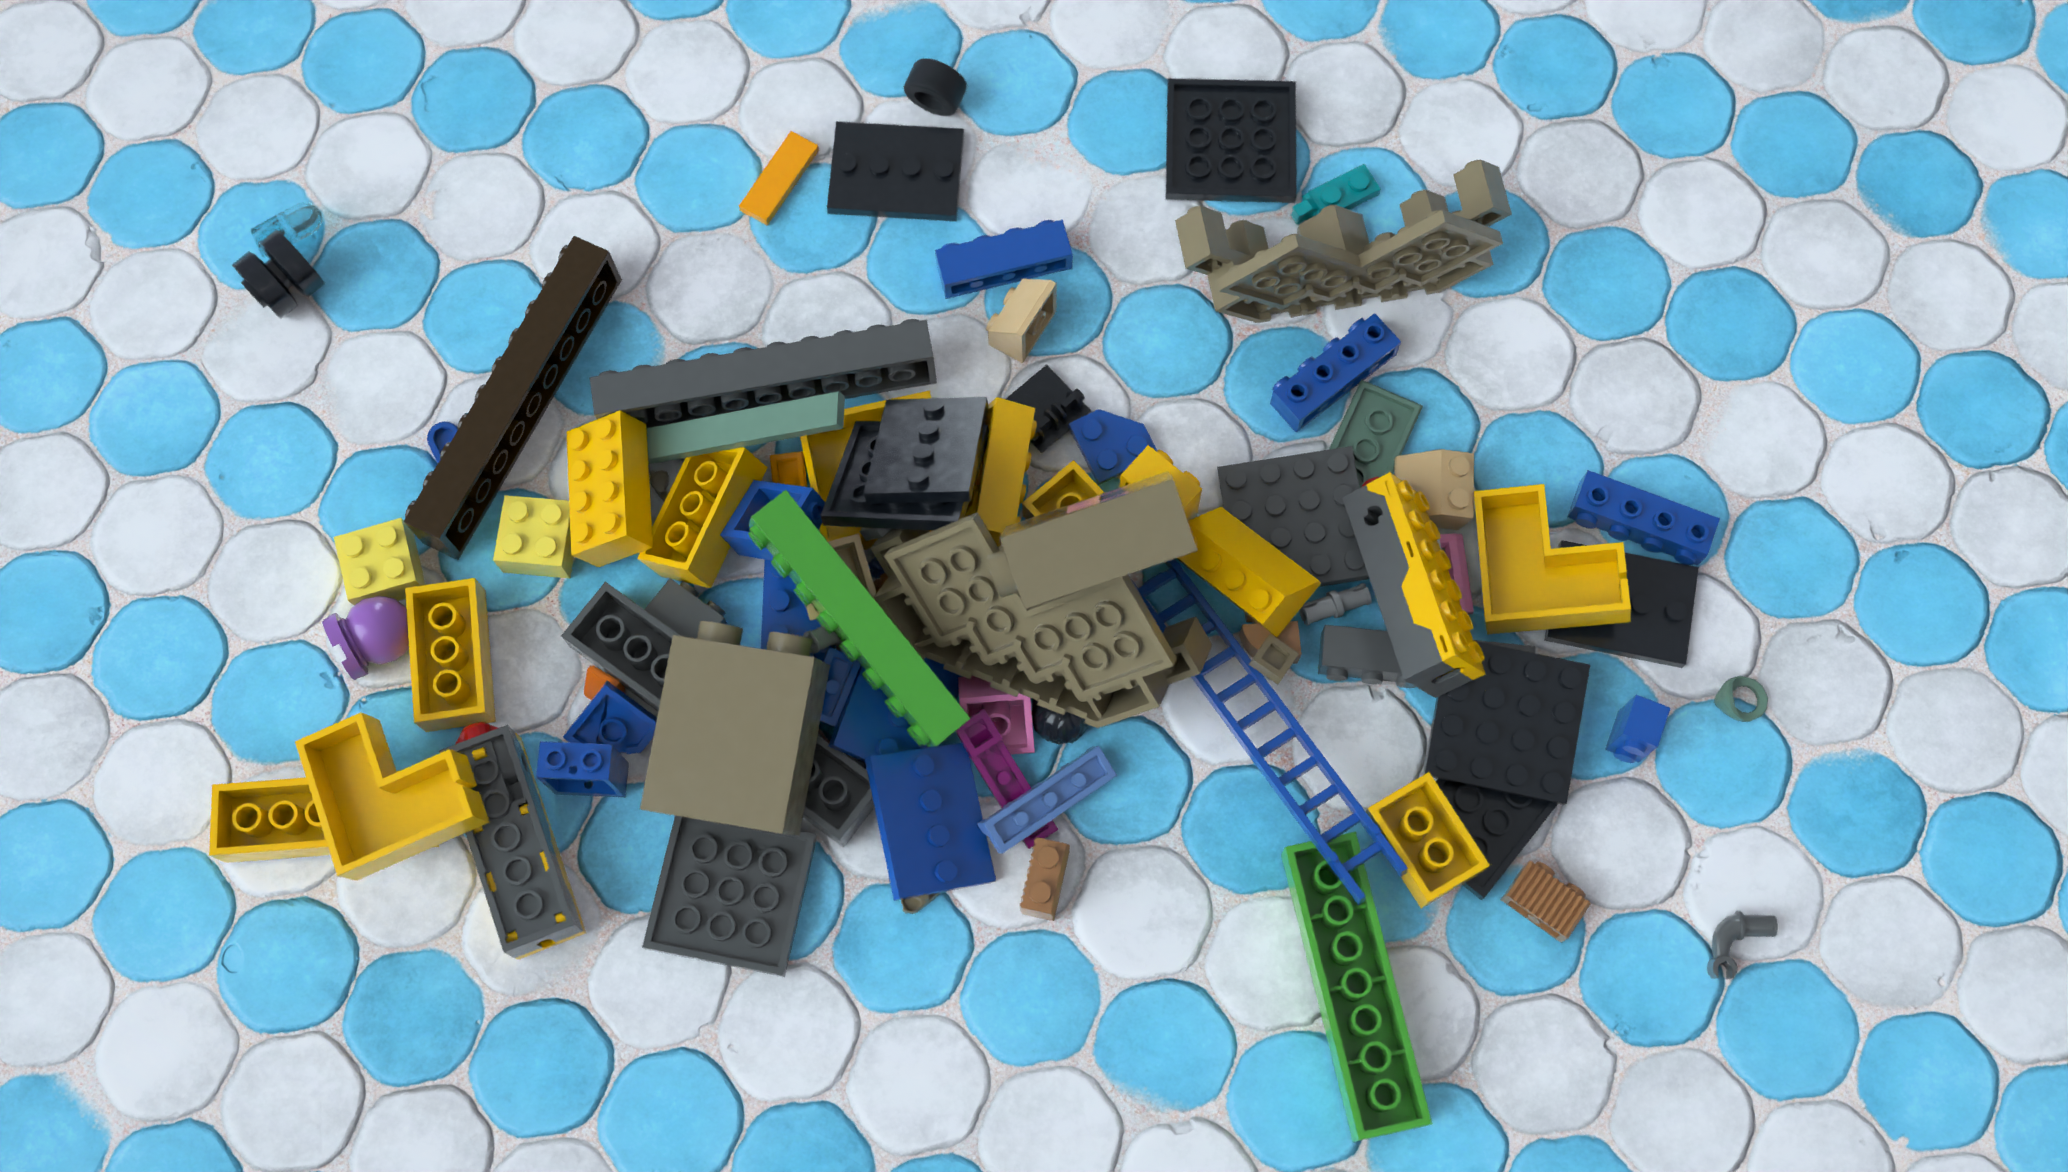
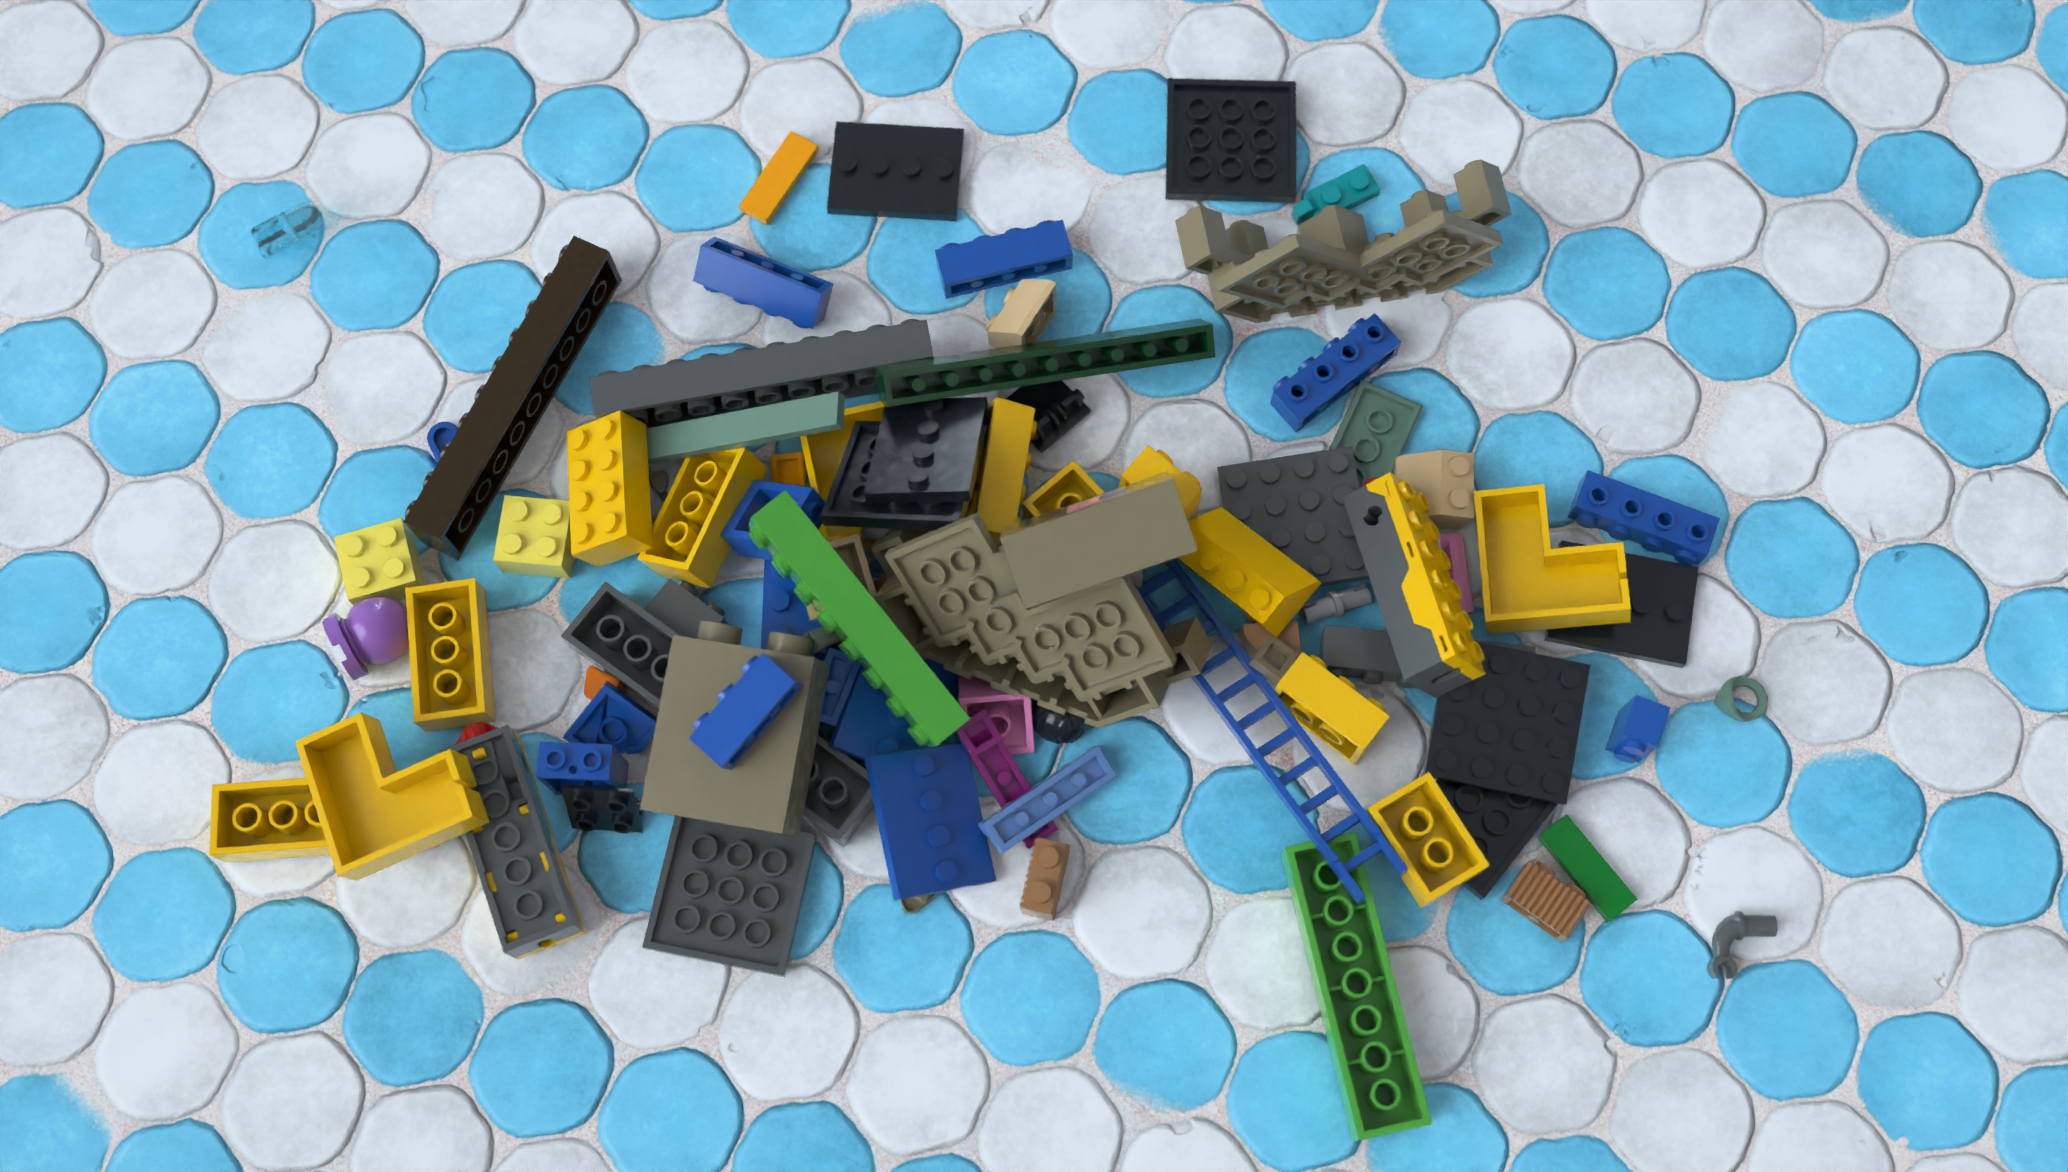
(271, 280): black wheel -> none
(602, 808): none -> black hinge
(745, 710): none -> blue brick
(762, 283): none -> blue brick
(935, 87): black tyre -> none
(1044, 362): none -> dark green brick
(1109, 442): blue plate -> none
(1331, 707): none -> yellow brick
(1587, 868): none -> green tile

